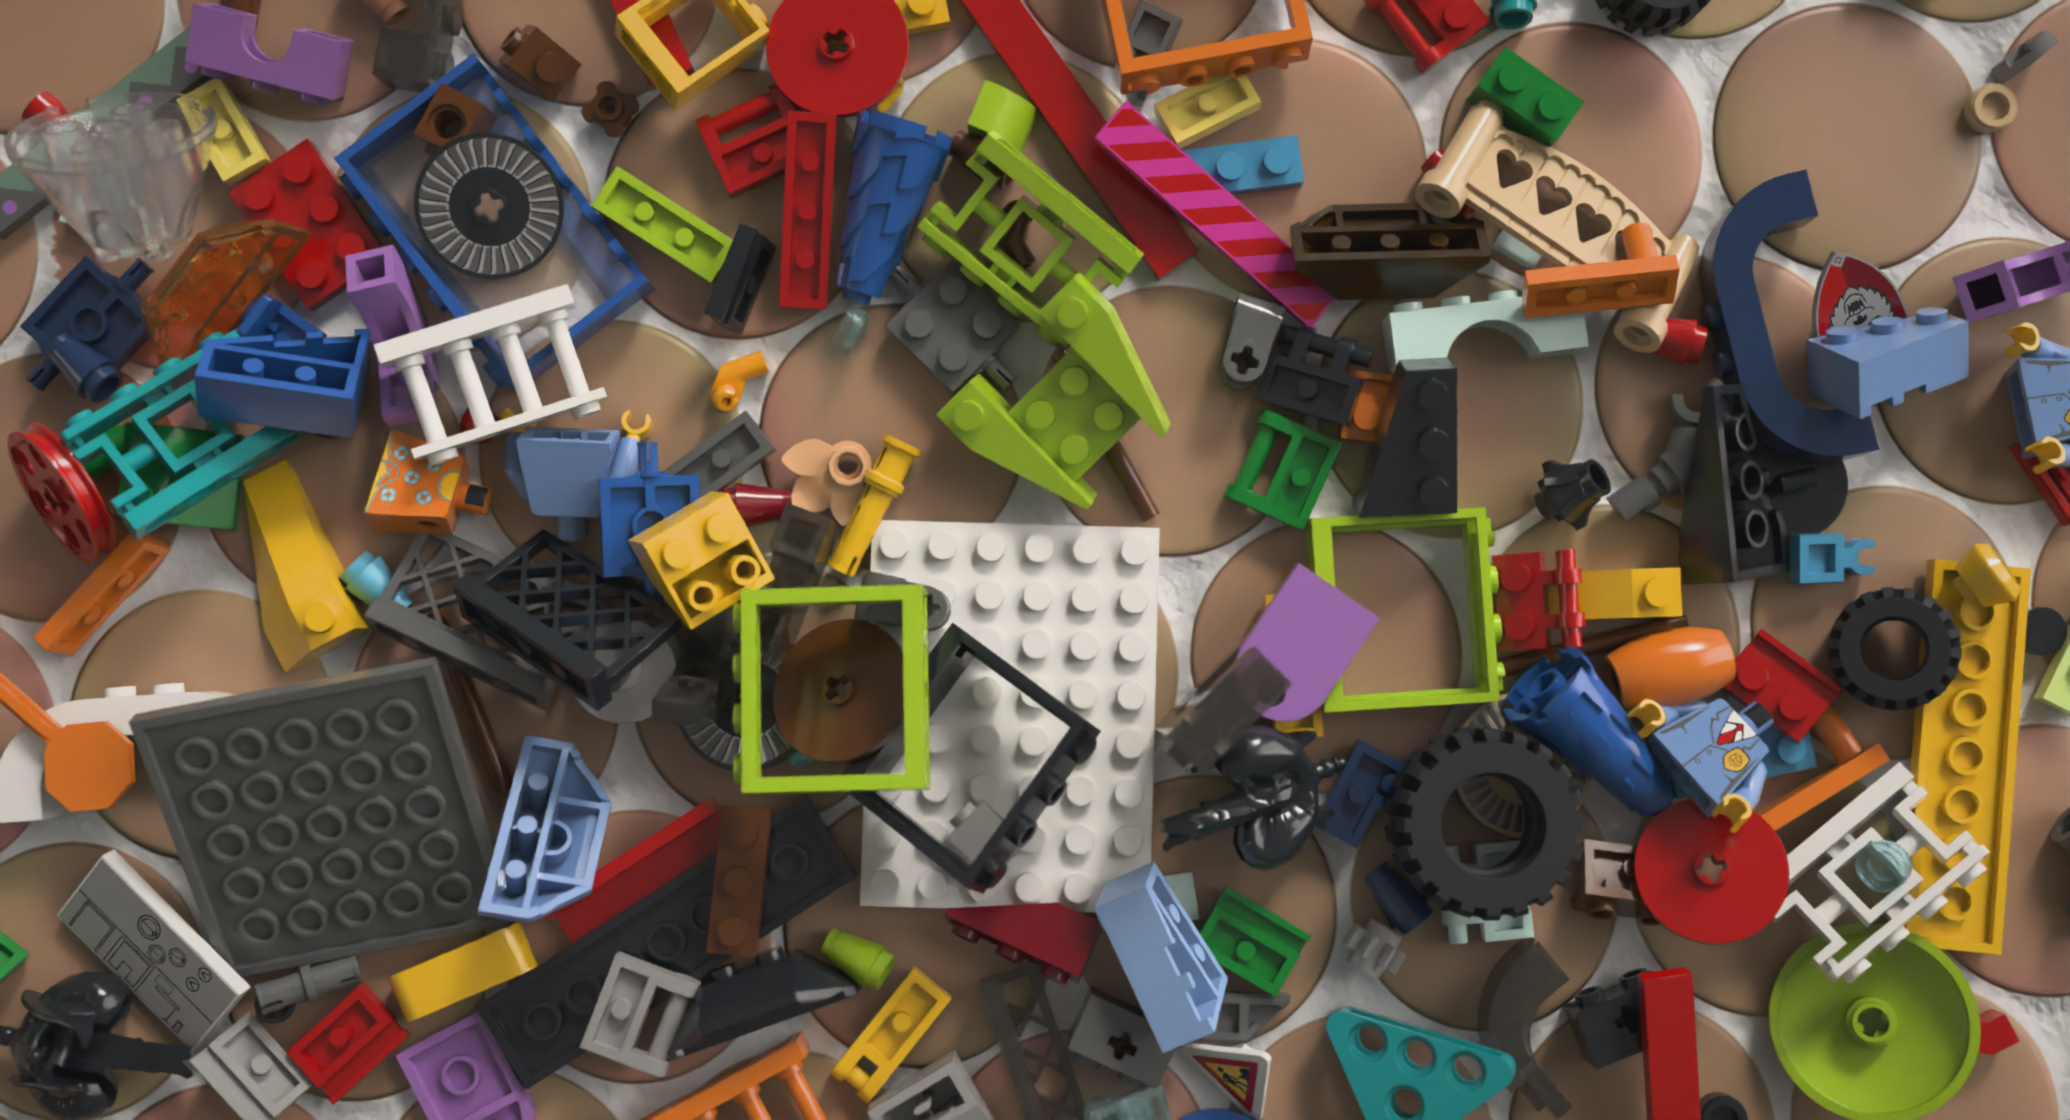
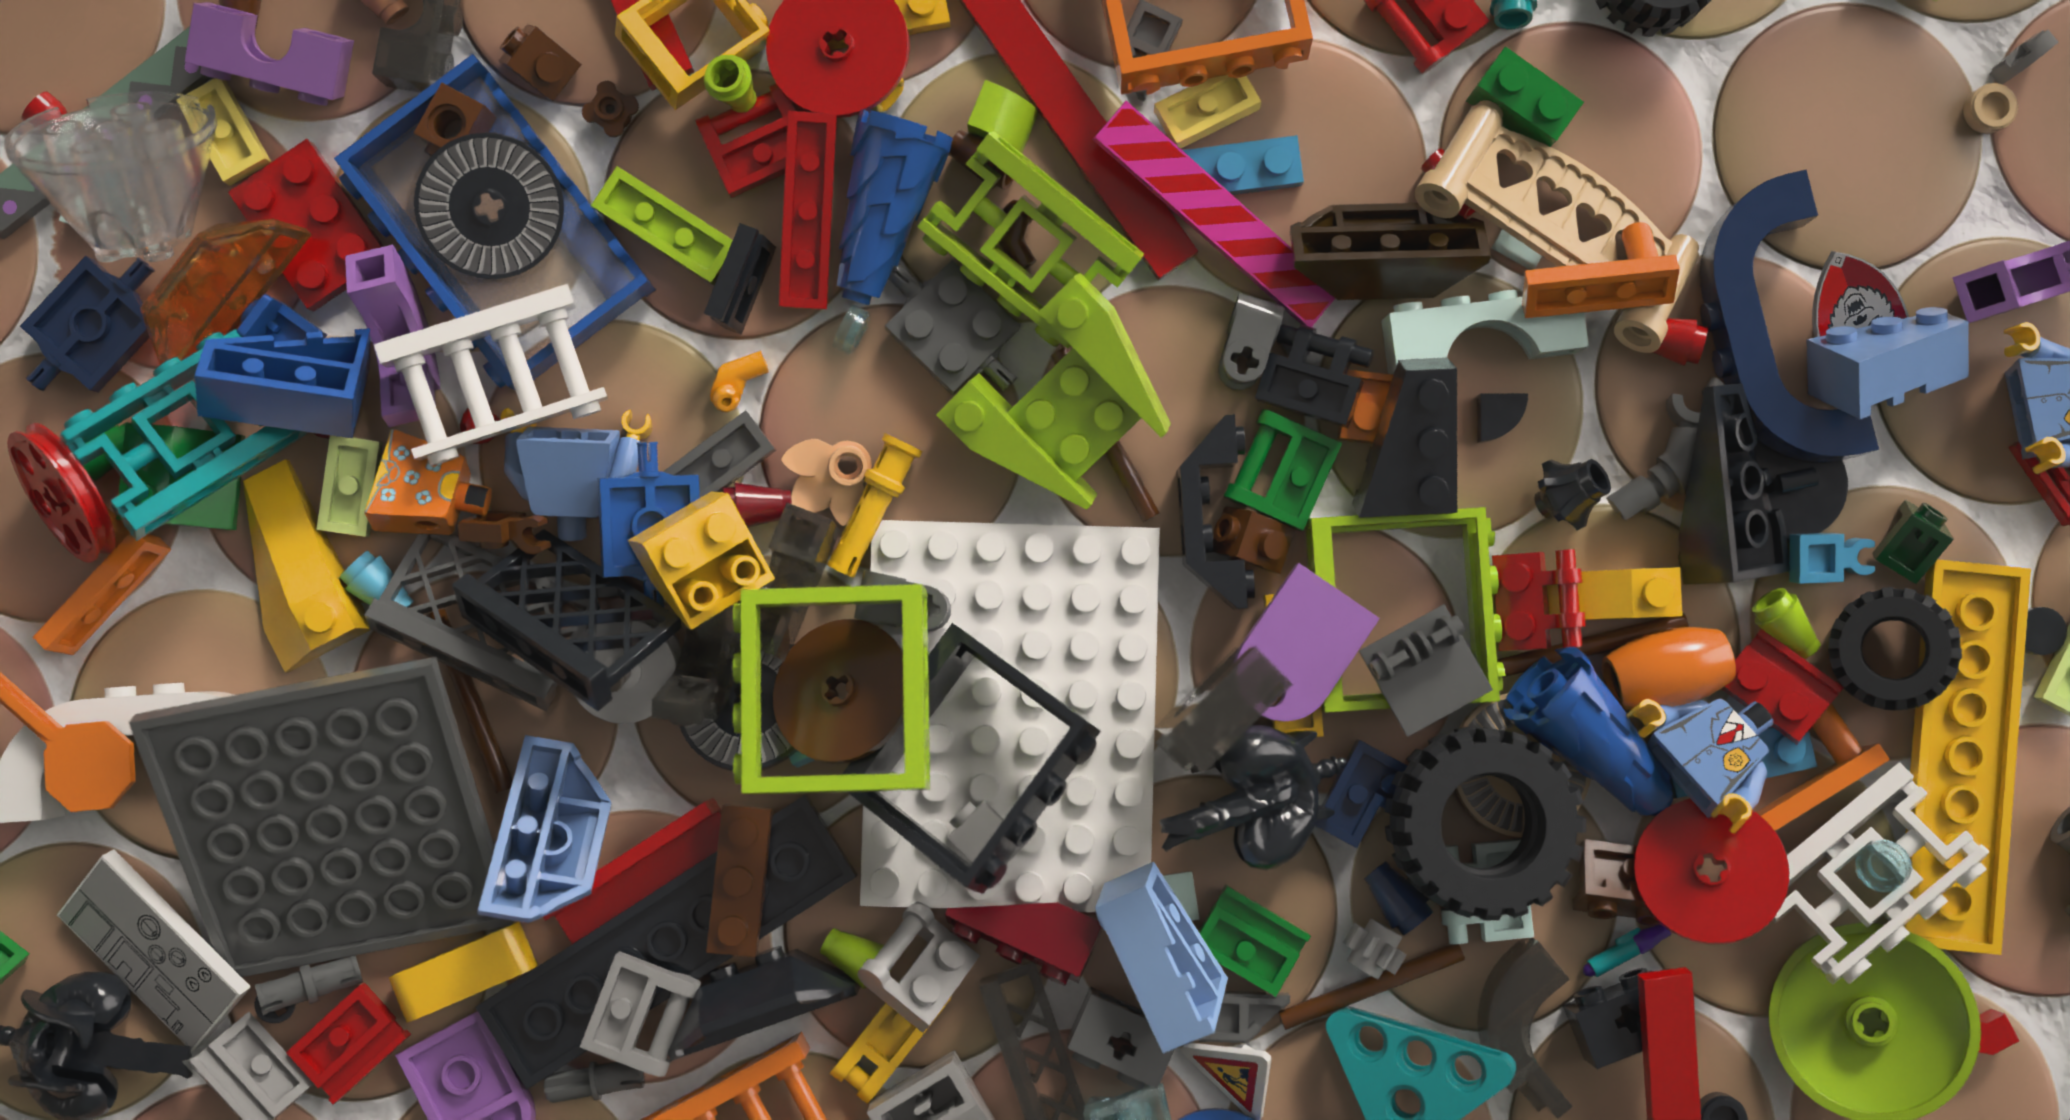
(84, 368): dark blue cone -> none
(348, 484): none -> yellowish green plate
(499, 527): none -> reddish brown plate
(592, 1081): none -> dark grey axle
(730, 81): none -> lime cone
(930, 977): none -> light grey plate
(1224, 578): none -> black slope
(1252, 538): none -> reddish brown bracket
(1370, 986): none -> reddish brown bar
(1426, 670): none -> dark grey hinge
(1498, 414): none -> black tile
(1627, 947): none -> teal piece
(1785, 620): none -> lime cone
(1914, 541): none -> dark green bracket
(1985, 577): yellow cone -> none

